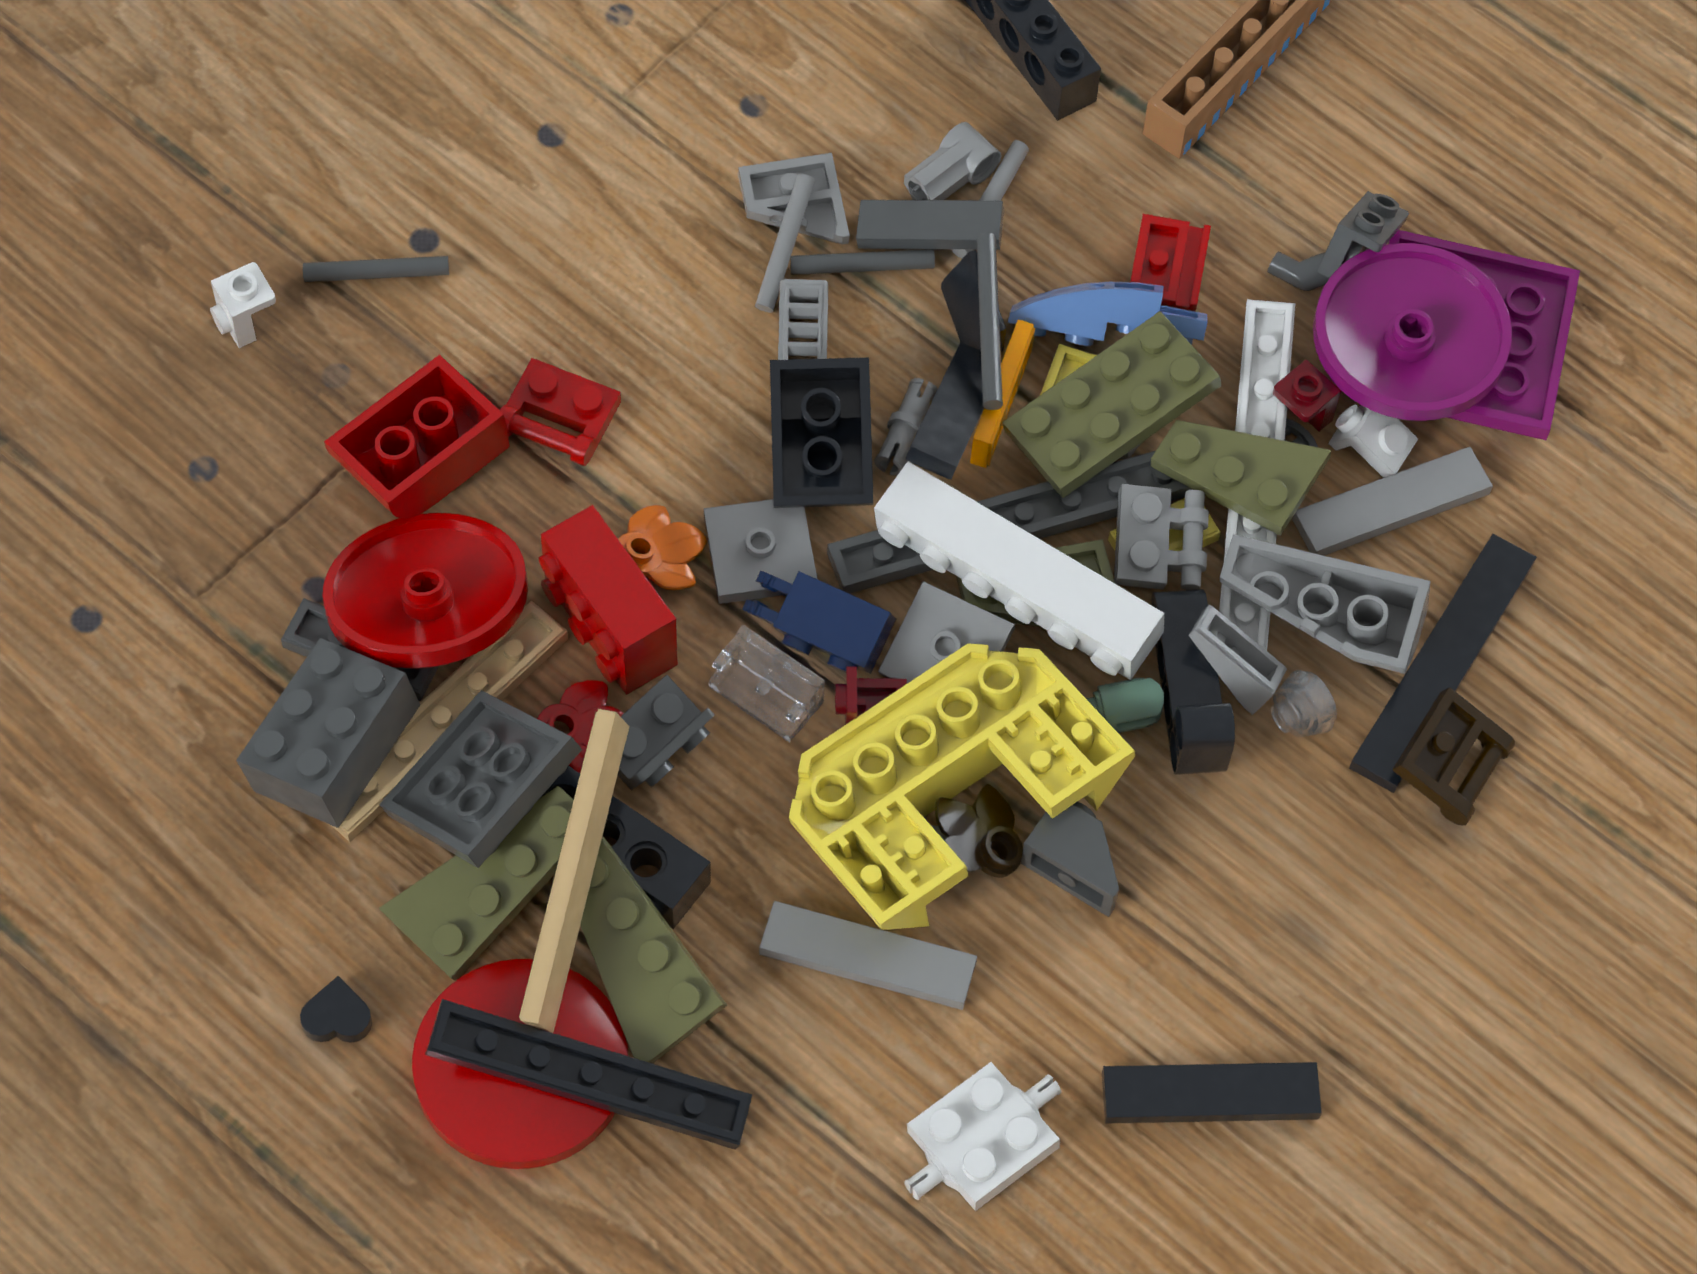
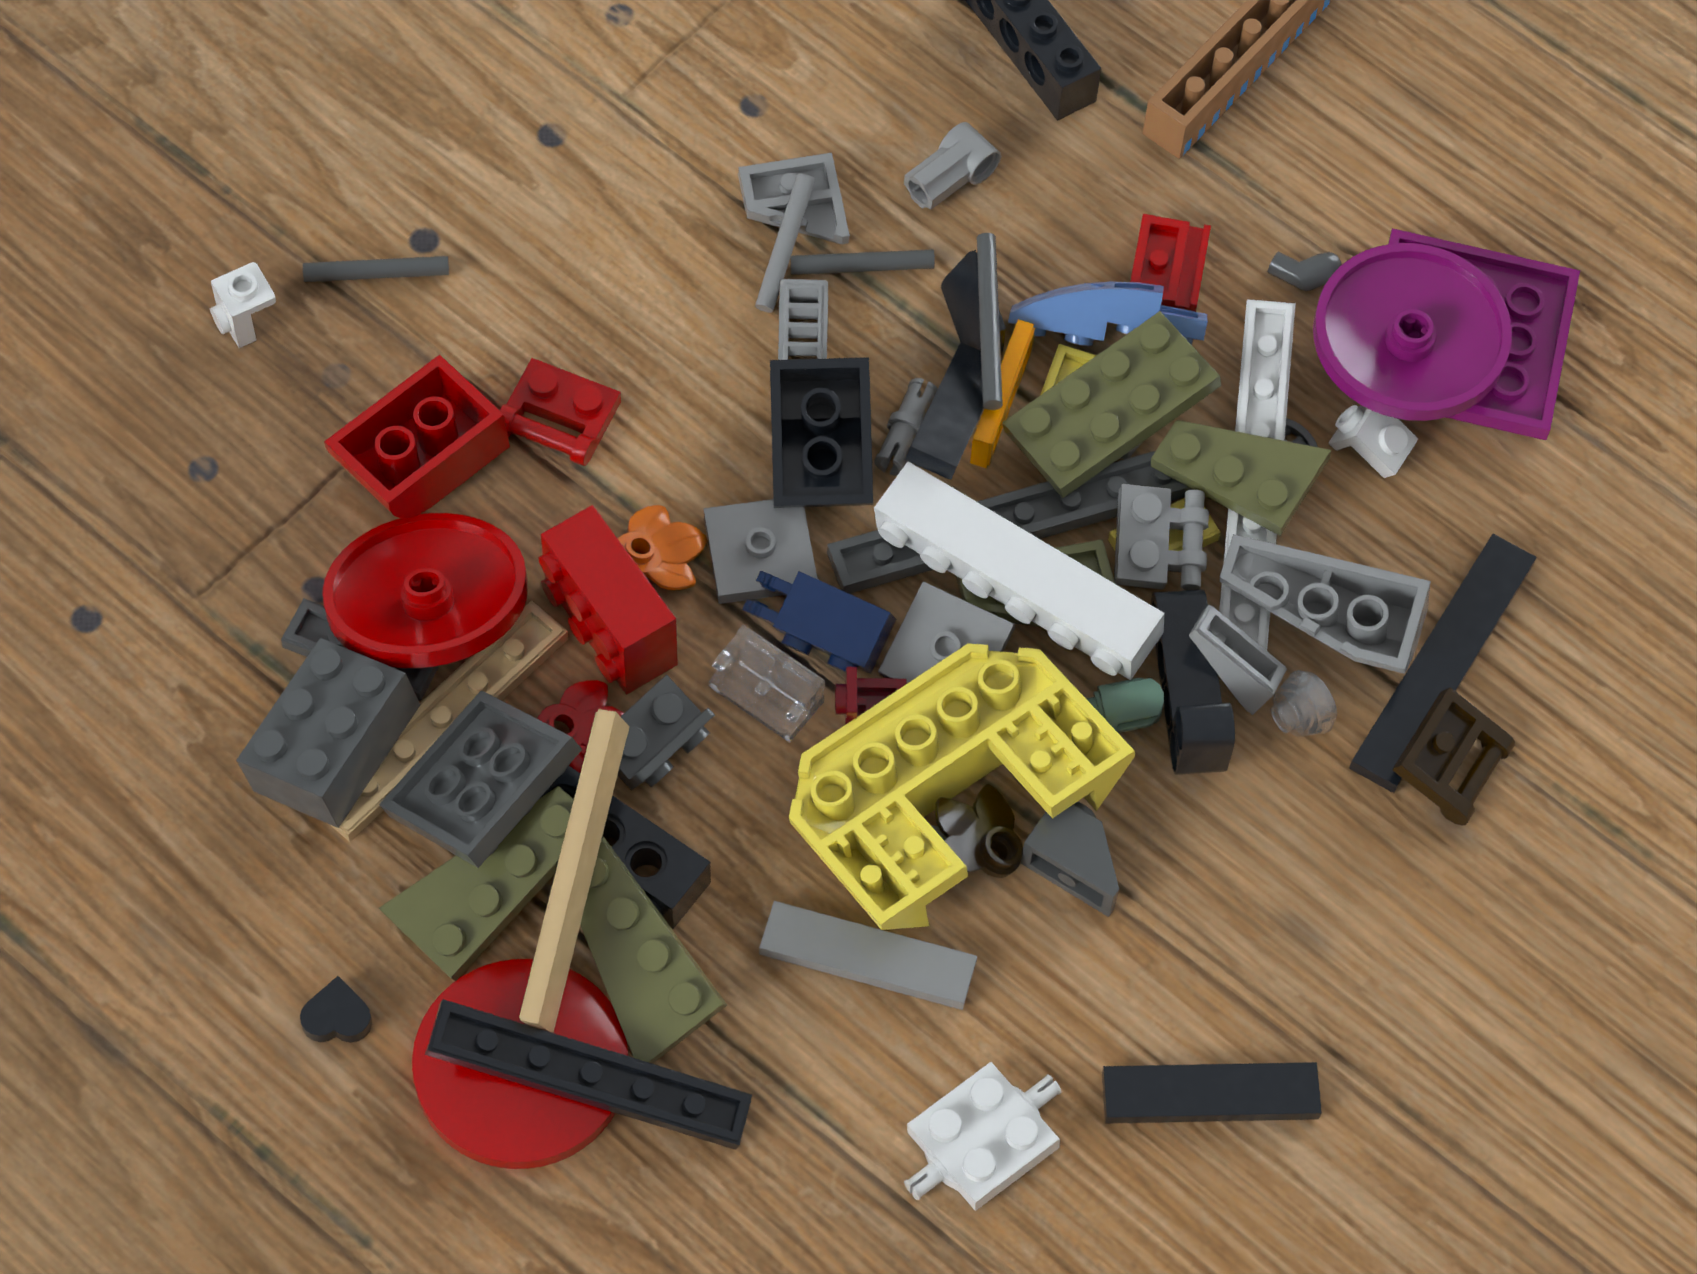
(927, 223): dark grey tile -> none
(1002, 178): light grey bar -> none
(1309, 395): dark red bracket -> none
(1364, 227): dark grey bracket -> none
(1392, 502): light grey tile -> none

